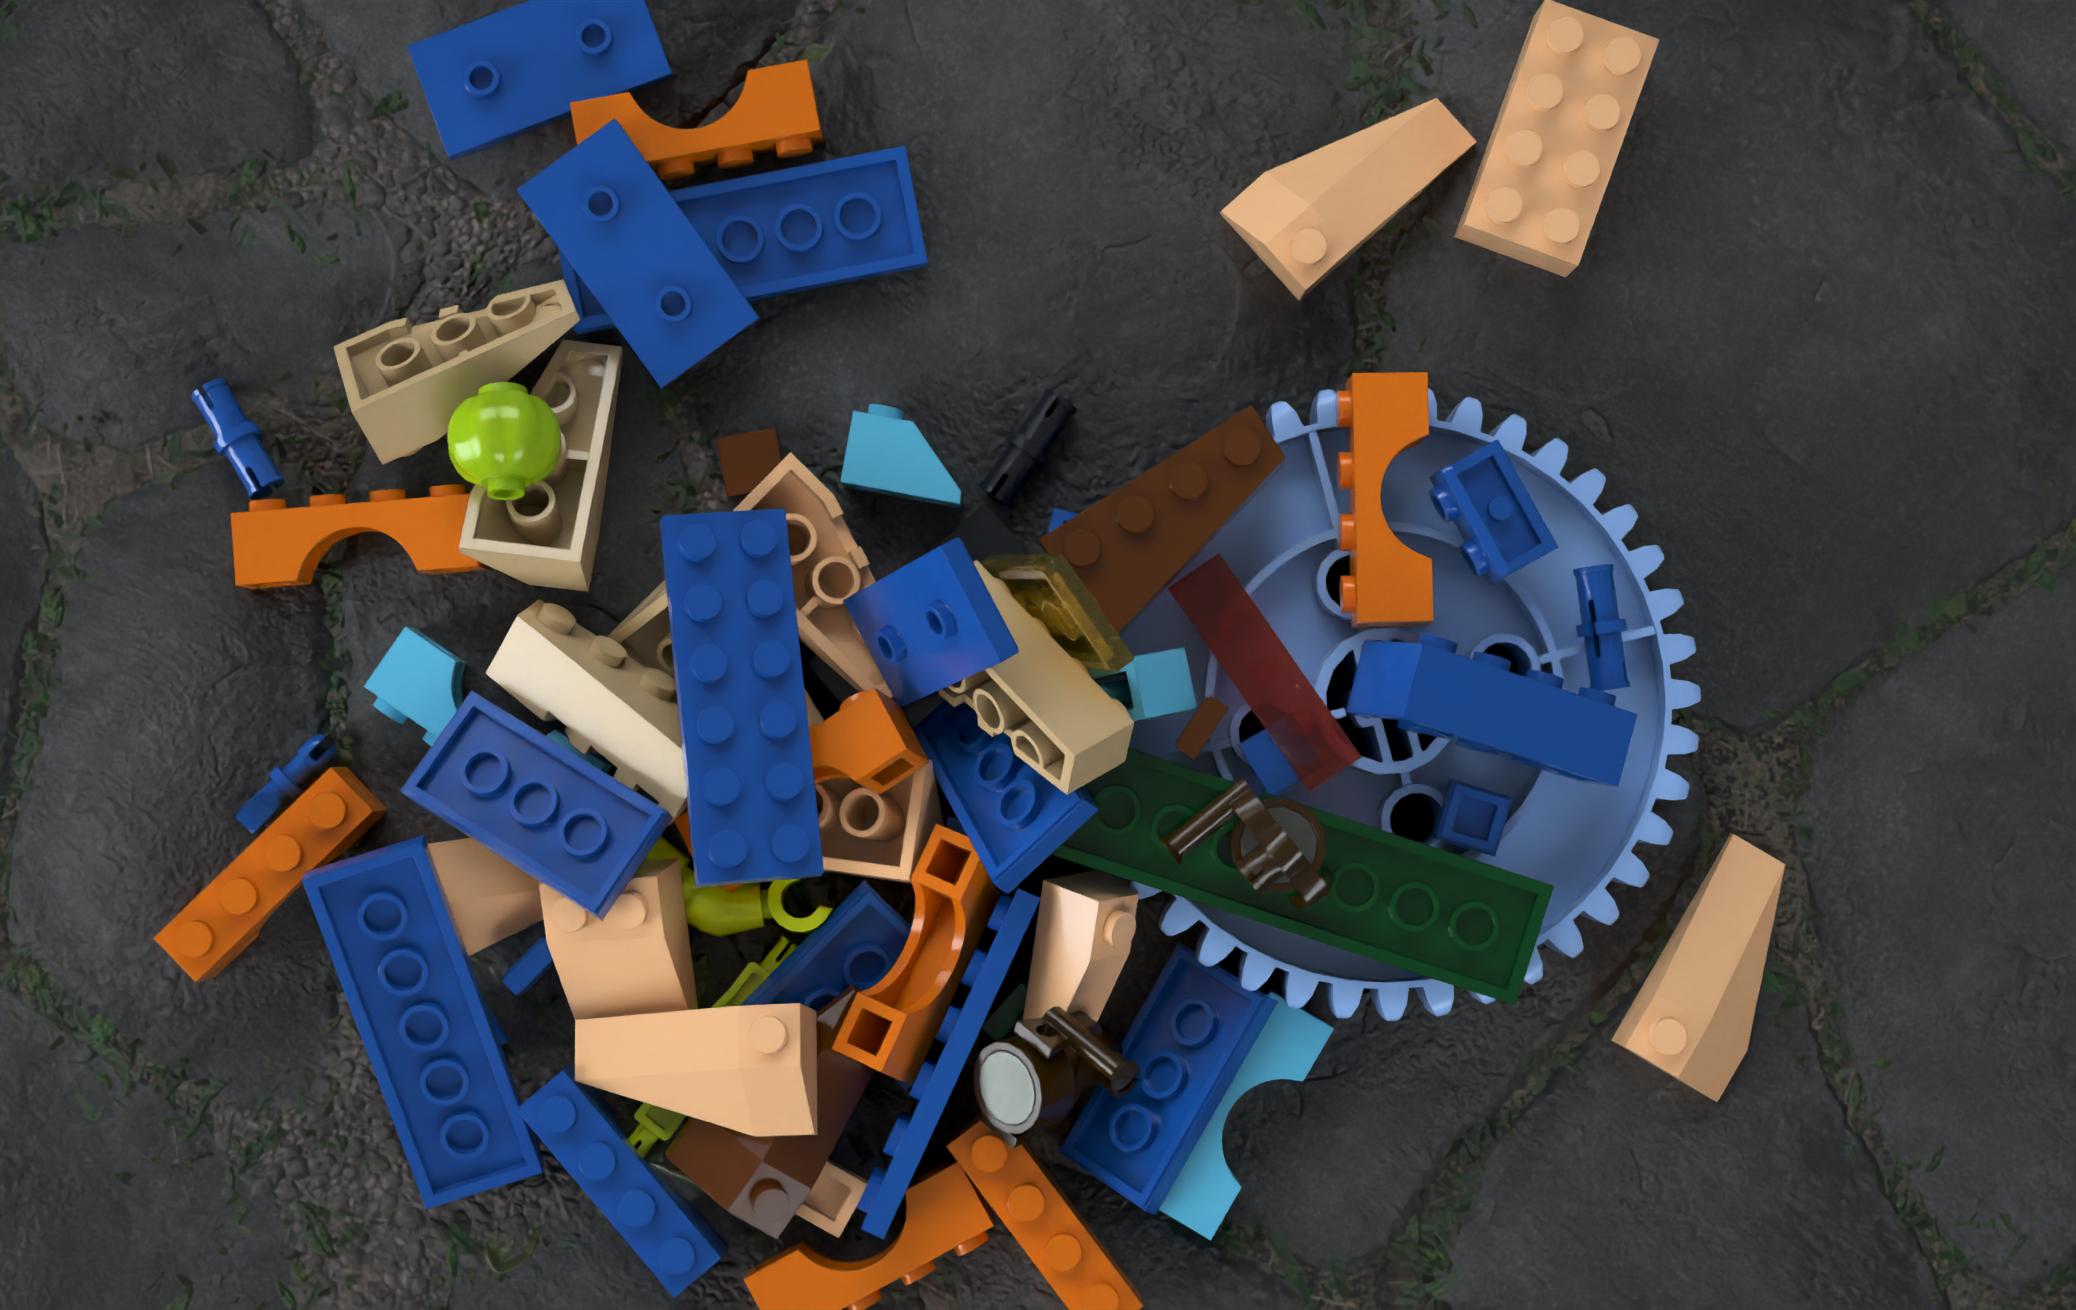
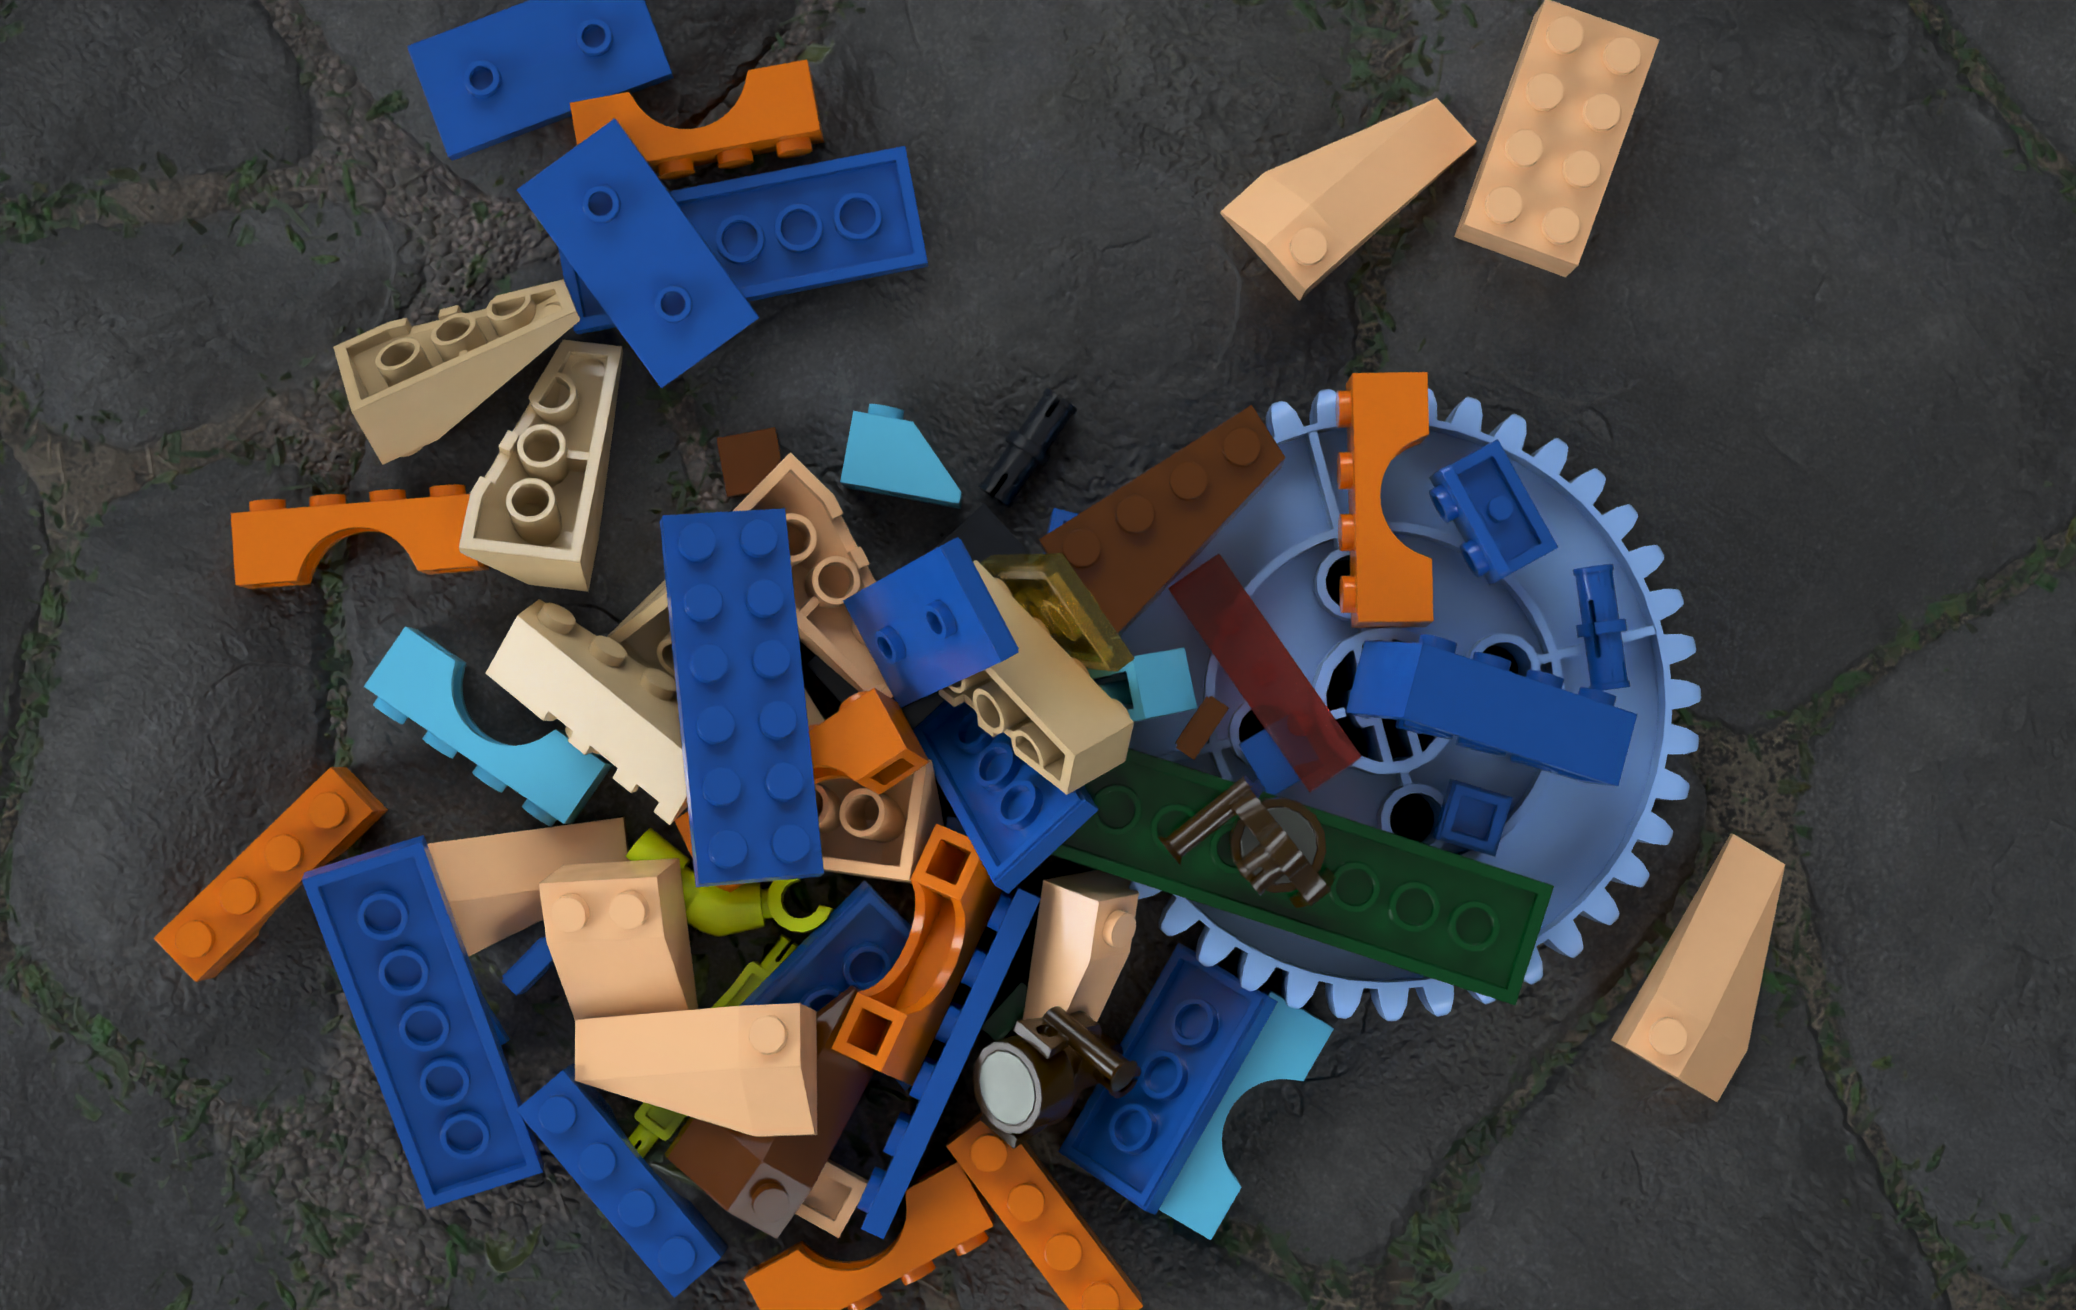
(237, 438): blue pin -> none
(284, 783): blue piece -> none
(504, 440): lime plant -> none
(537, 805): blue plate -> none

